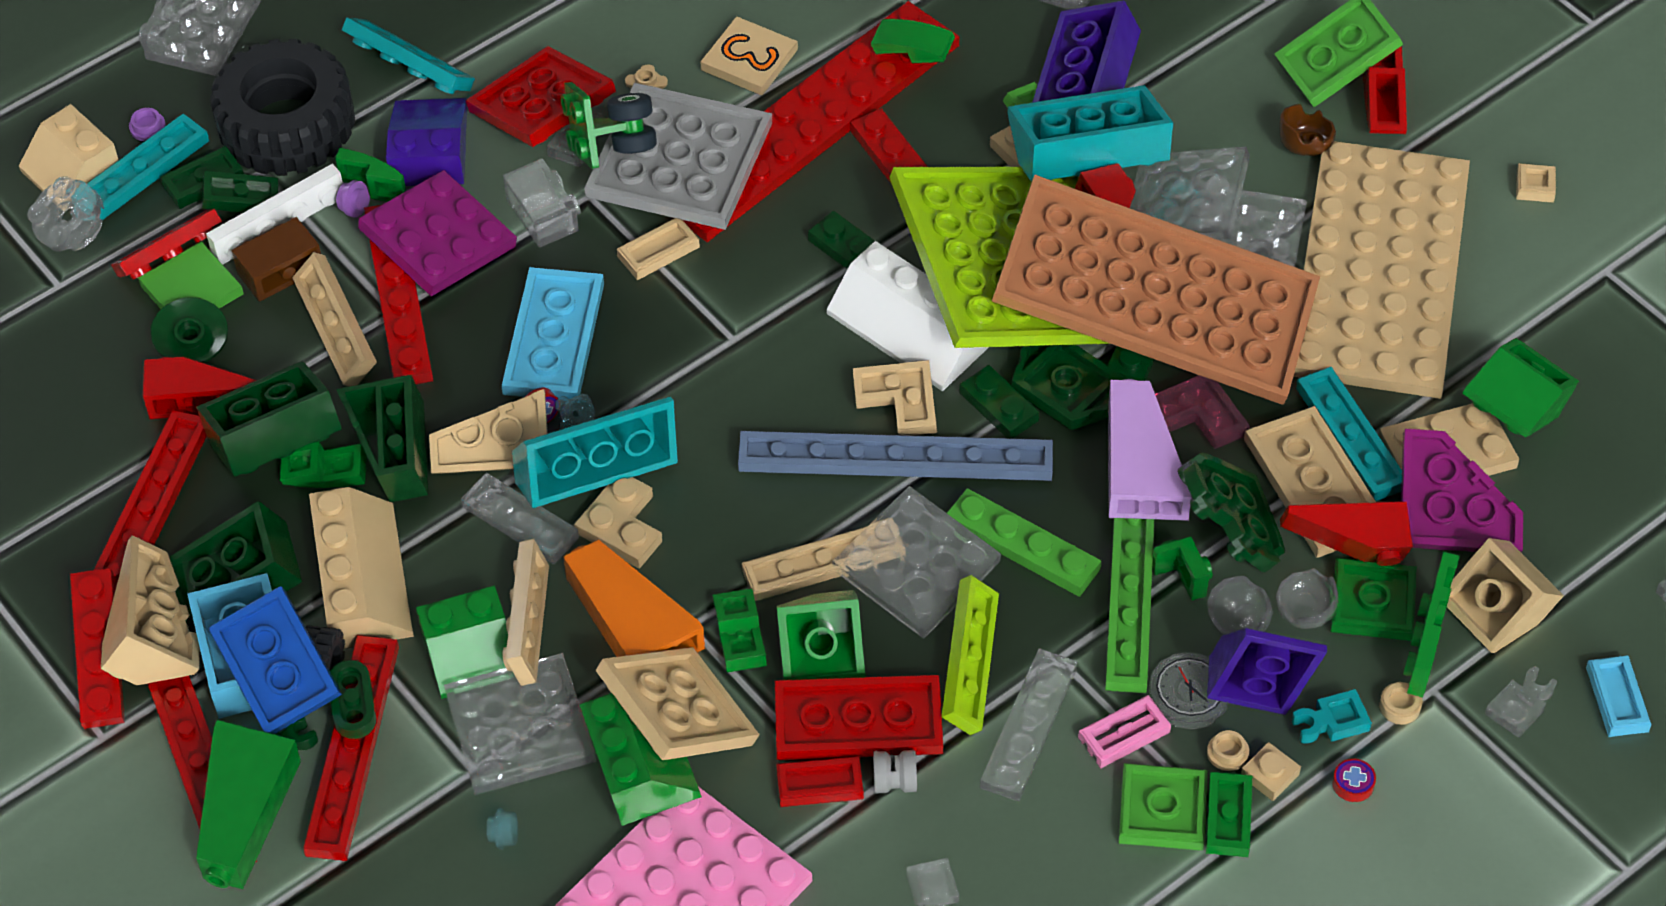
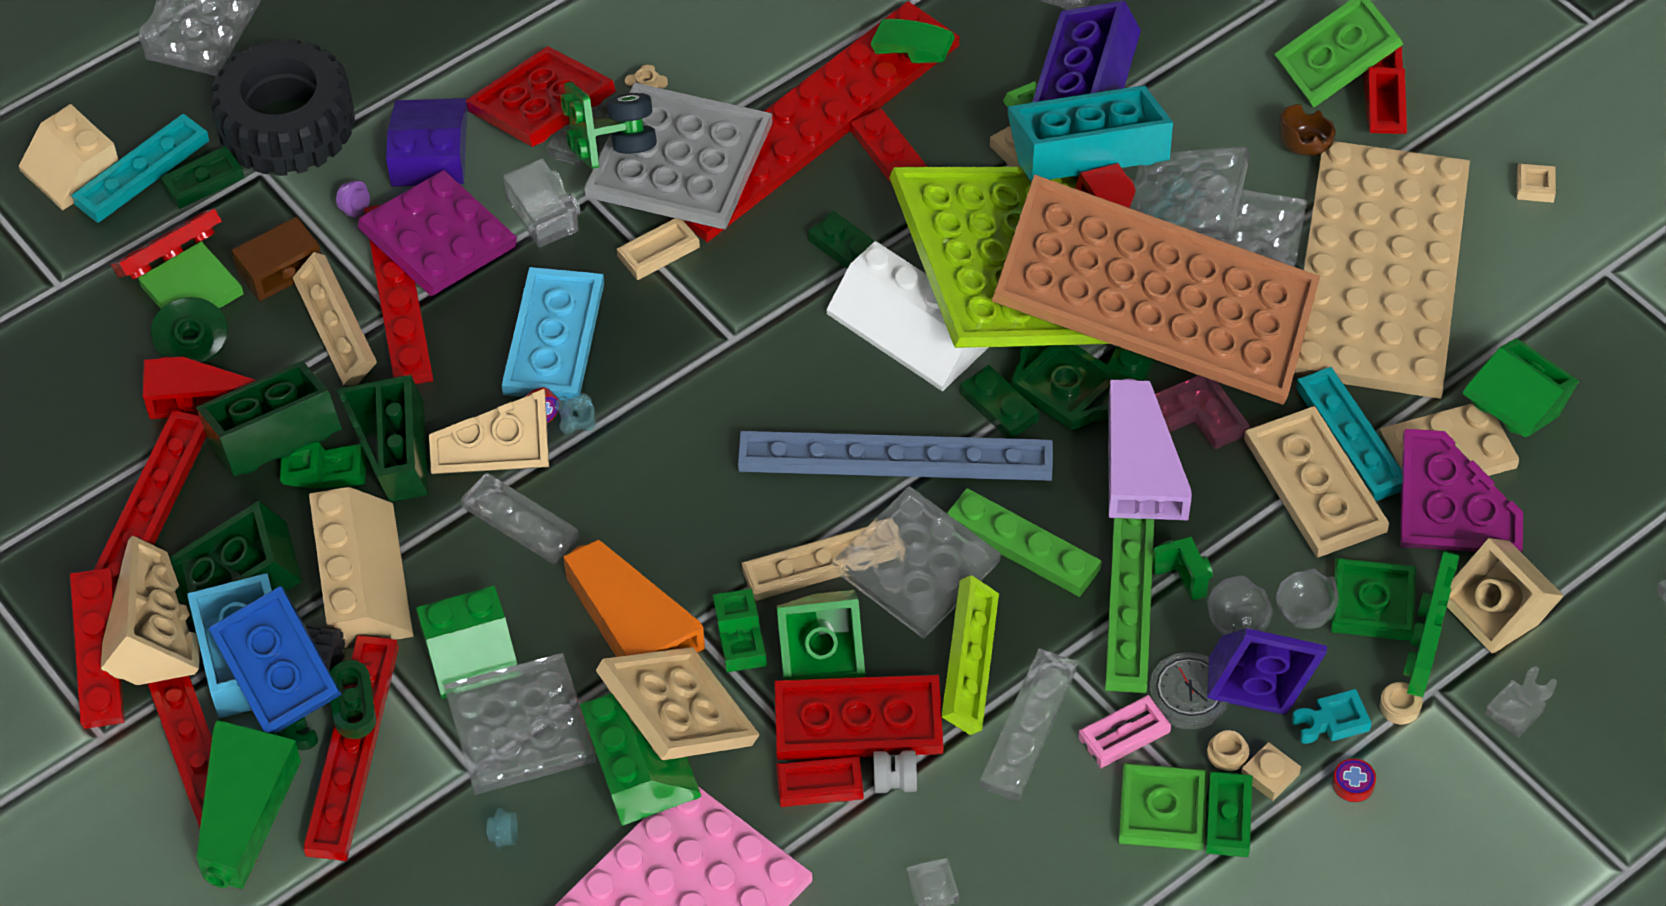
(51, 205): clear plate -> none
(145, 123): medium lavender plate -> none
(236, 191): dark green plate -> none
(296, 201): white plate -> none
(380, 178): green slope -> none
(398, 50): teal plate -> none
(527, 613): tan plate -> none
(596, 453): teal slope -> none
(615, 524): tan plate -> none
(749, 55): tan tile -> none
(901, 385): tan plate -> none
(1237, 504): dark green plate -> none
(1357, 529): red slope -> none
(1618, 696): medium azure tile -> none

